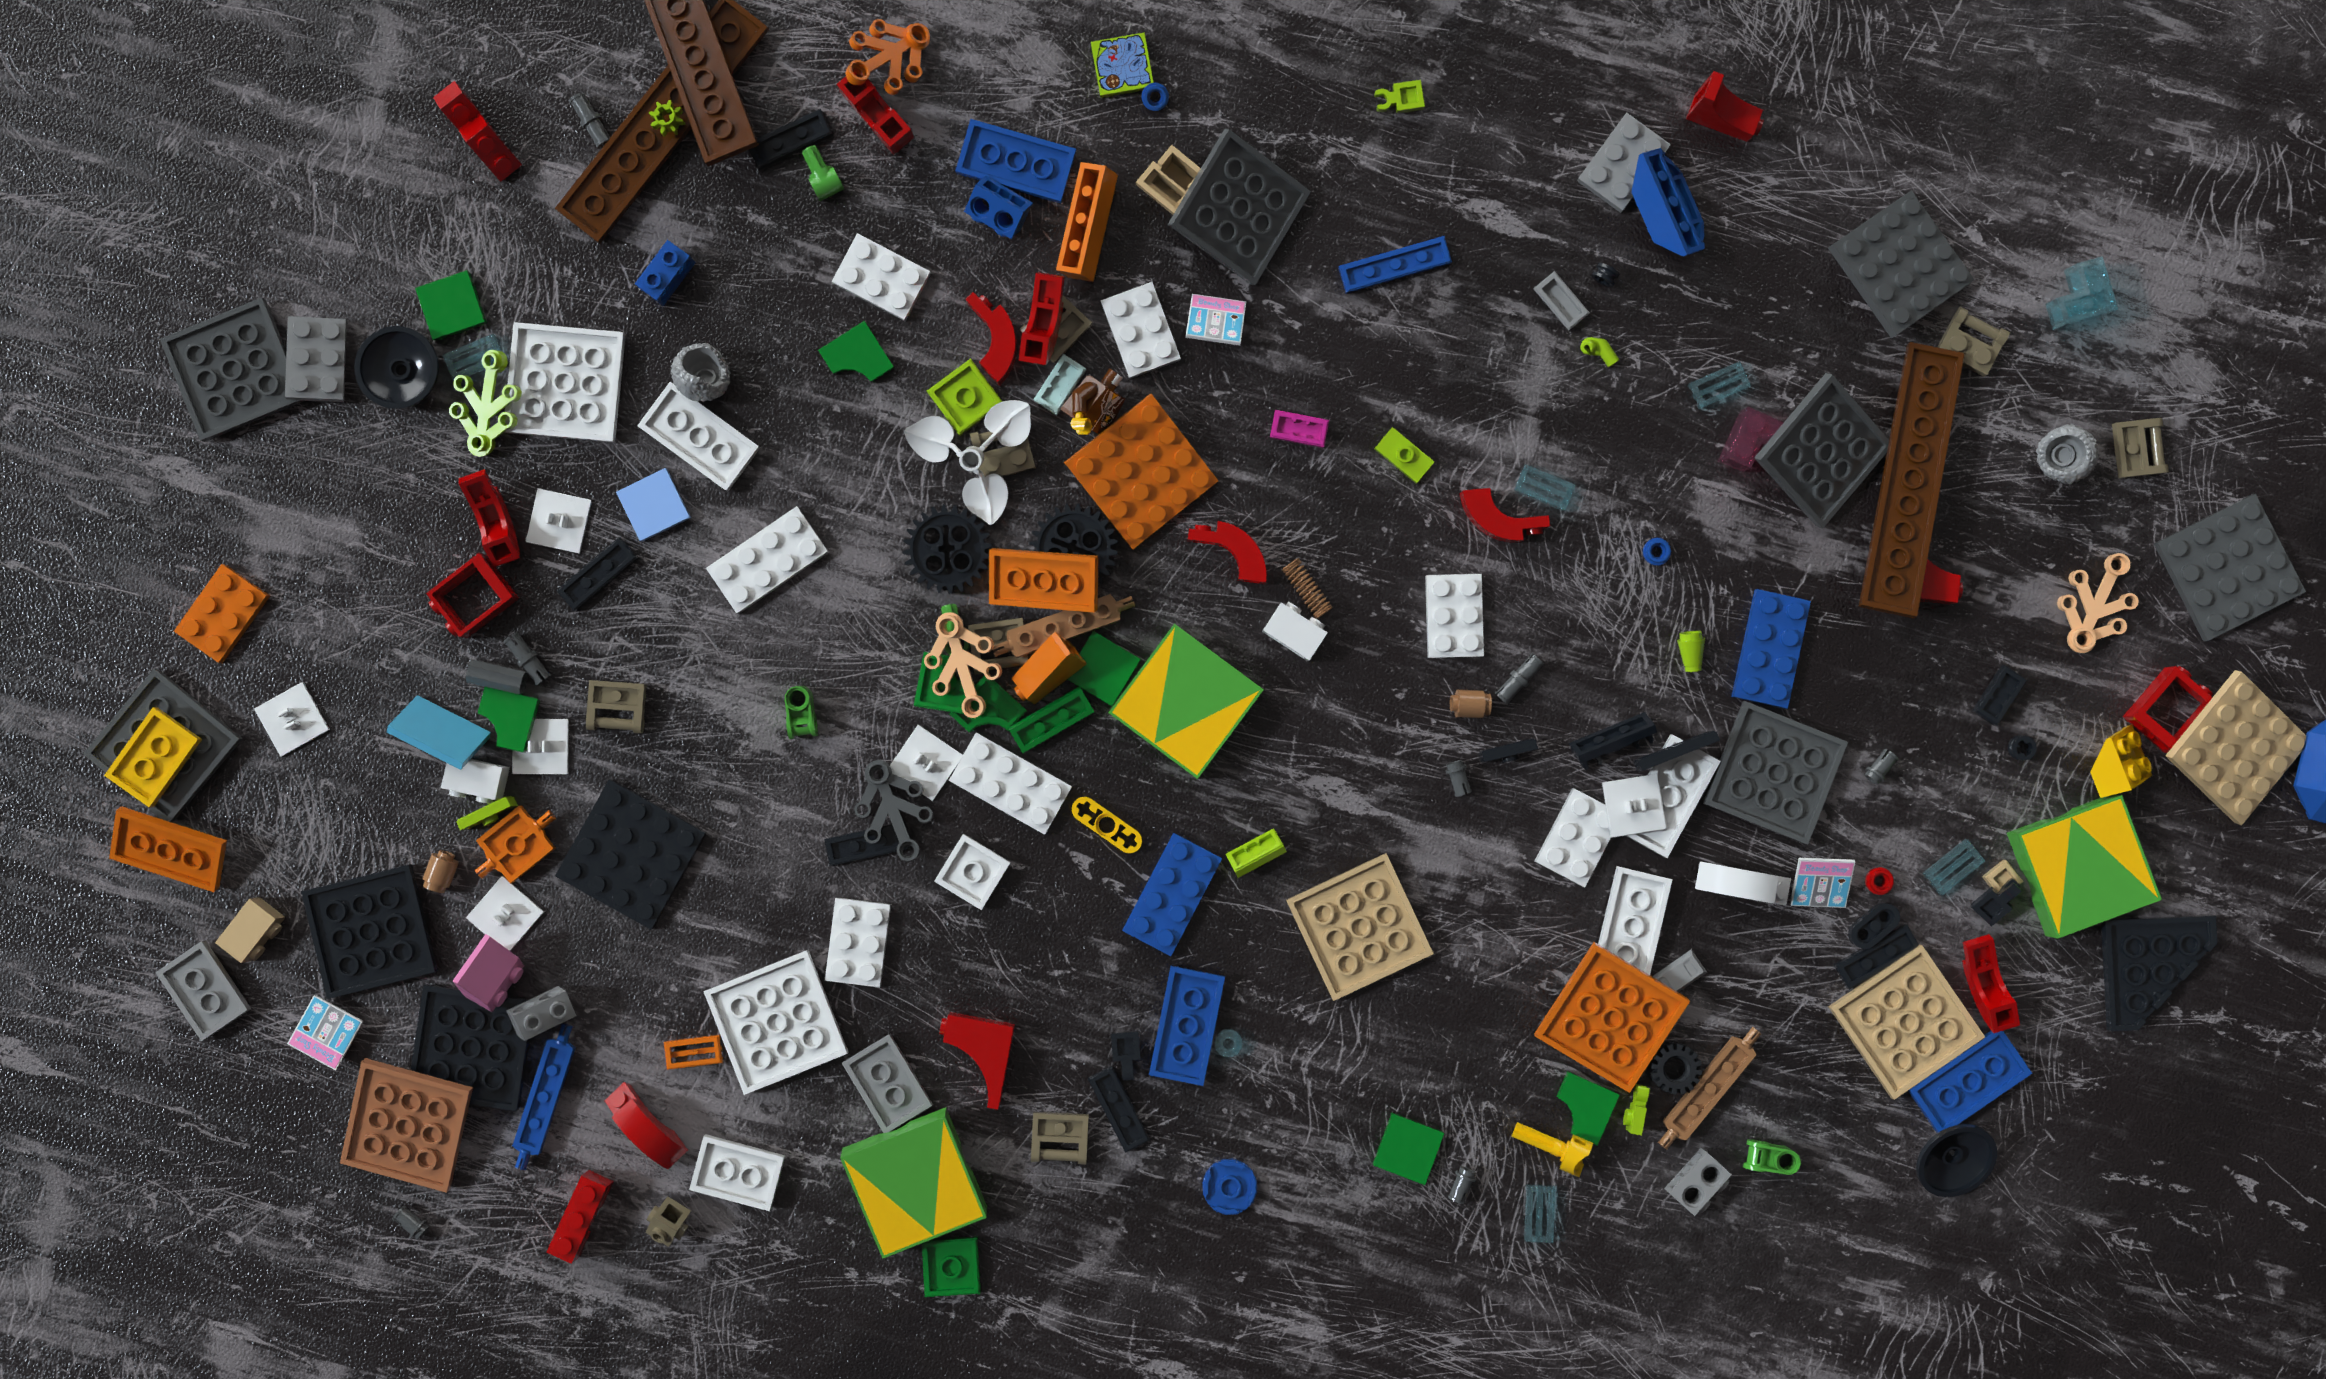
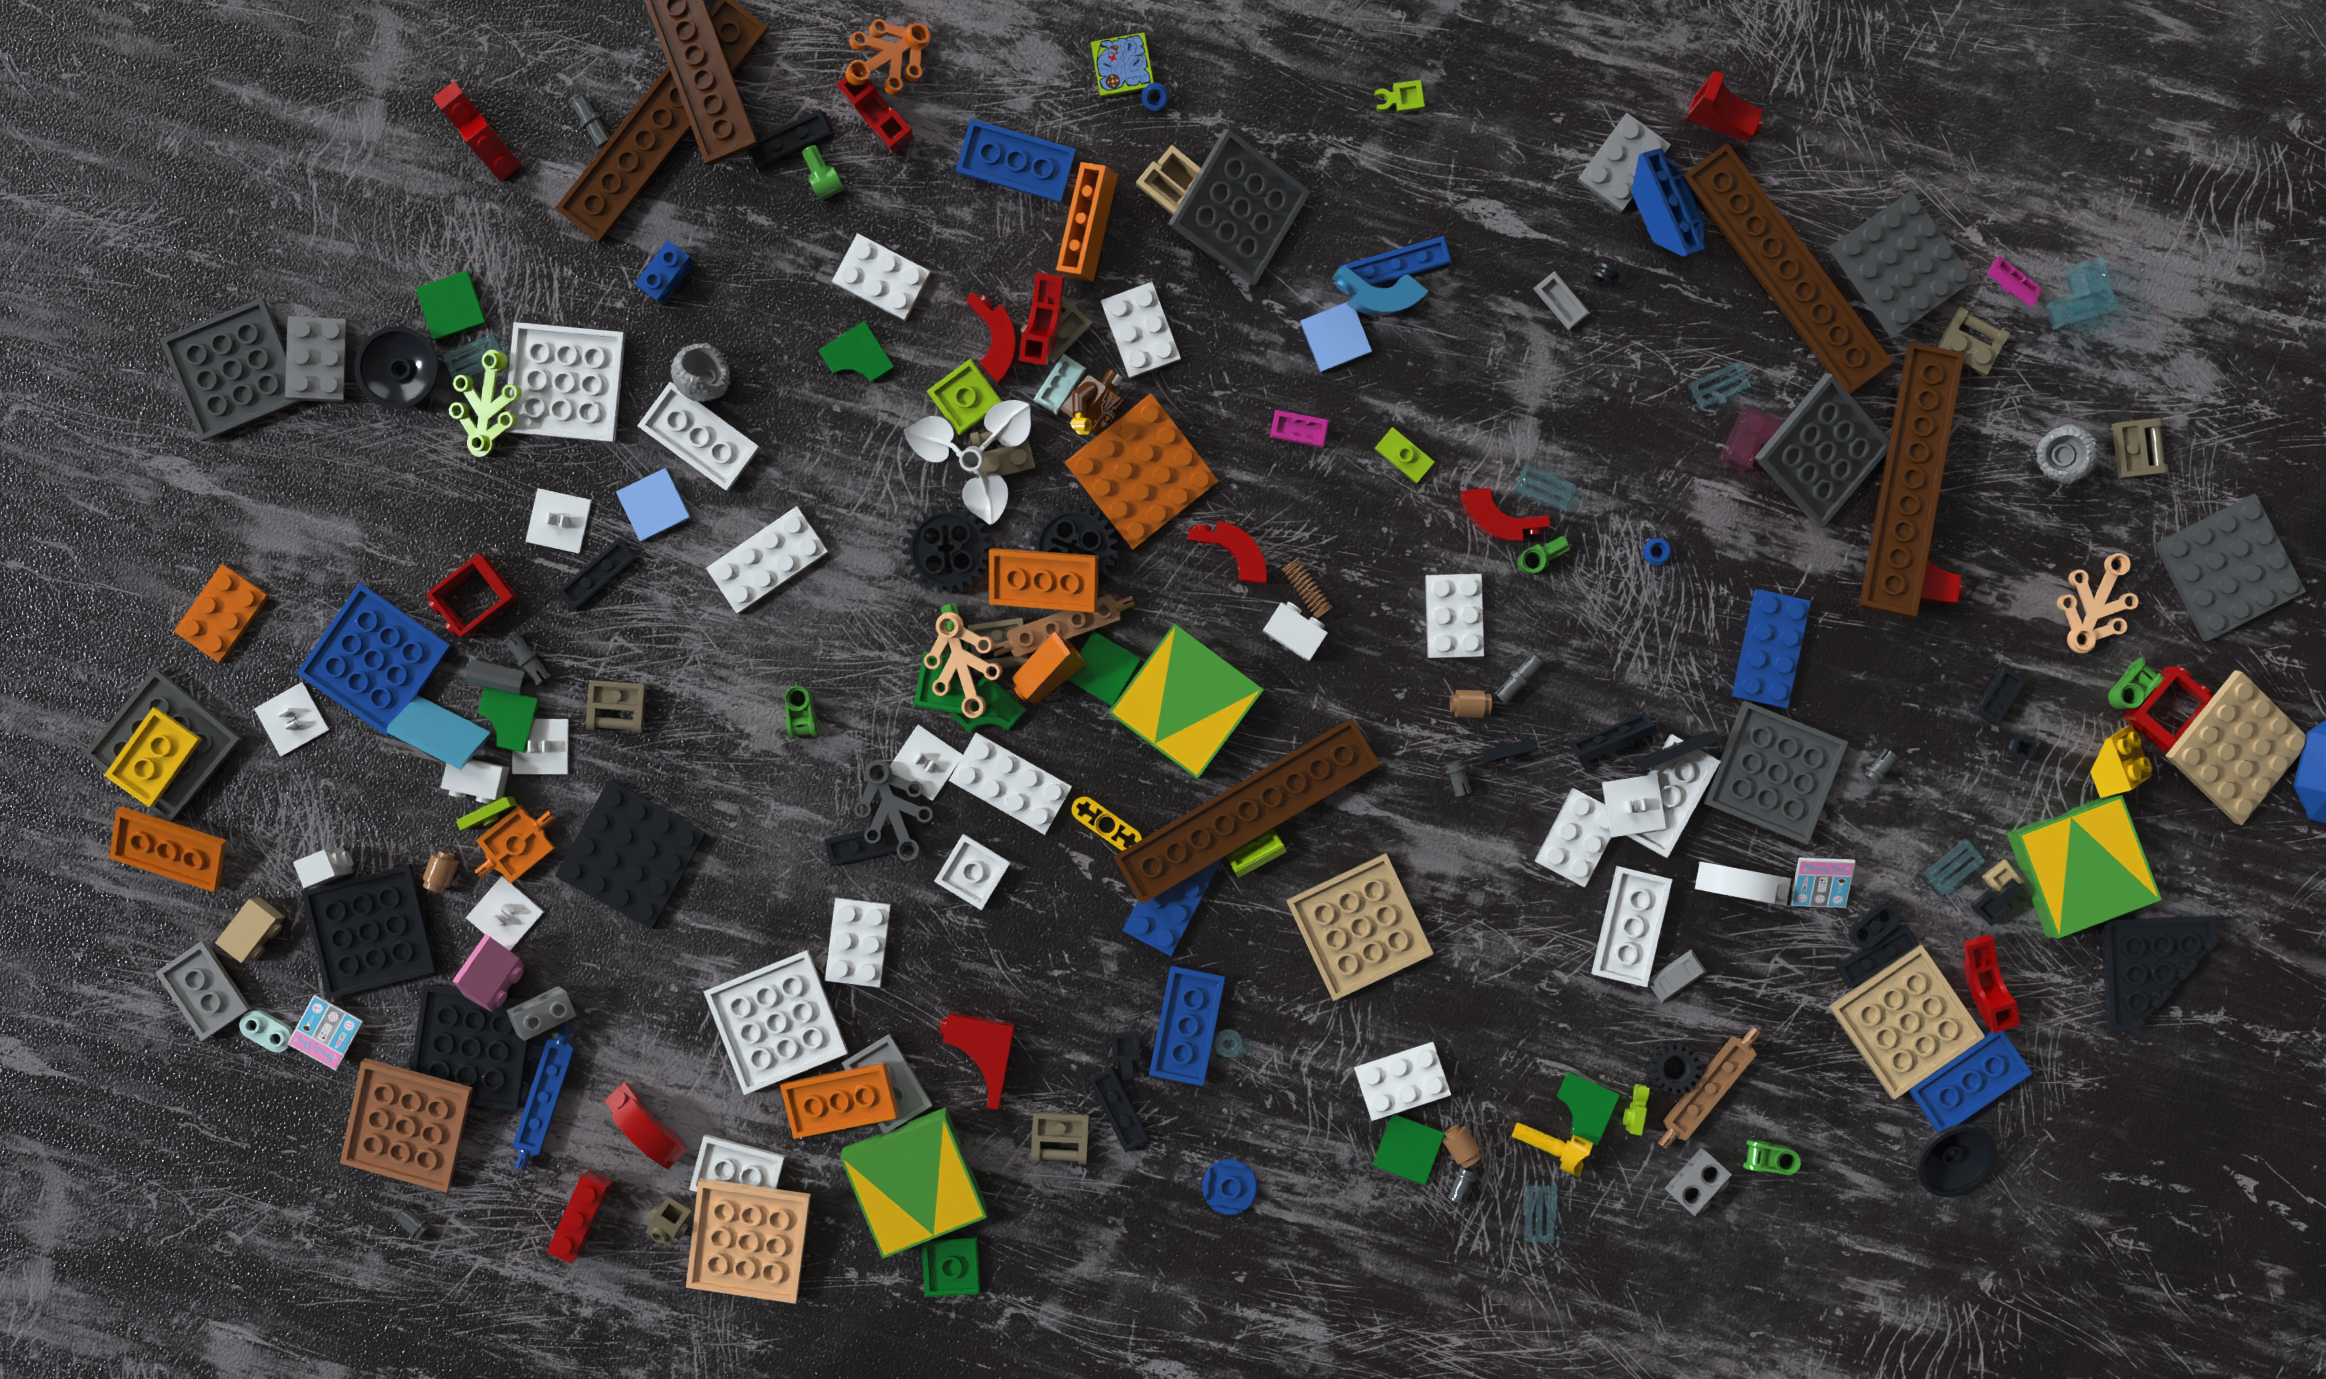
(266, 1029): none -> light aqua plate
(324, 867): none -> white piece
(373, 658): none -> blue plate
(492, 517): red arch -> none
(659, 114): lime gear -> none
(717, 1048): orange tile -> none
(748, 1240): none -> light nougat plate
(839, 1100): none -> orange plate
(1000, 201): blue brick -> none
(1051, 719): green plate -> none
(1215, 319): piece -> none
(1246, 811): none -> reddish brown plate
(1335, 337): none -> light blue tile
(1378, 300): none -> dark azure arch
(1402, 1081): none -> white plate
(1462, 1146): none -> medium nougat brick
(1544, 554): none -> bright green axle
(1599, 347): lime arm -> none
(1611, 1017): orange plate -> none
(1691, 649): lime cone -> none
(1786, 269): none -> reddish brown plate
(1887, 884): red plate -> none
(2014, 281): none -> dark pink plate
(2138, 682): none -> bright green piece

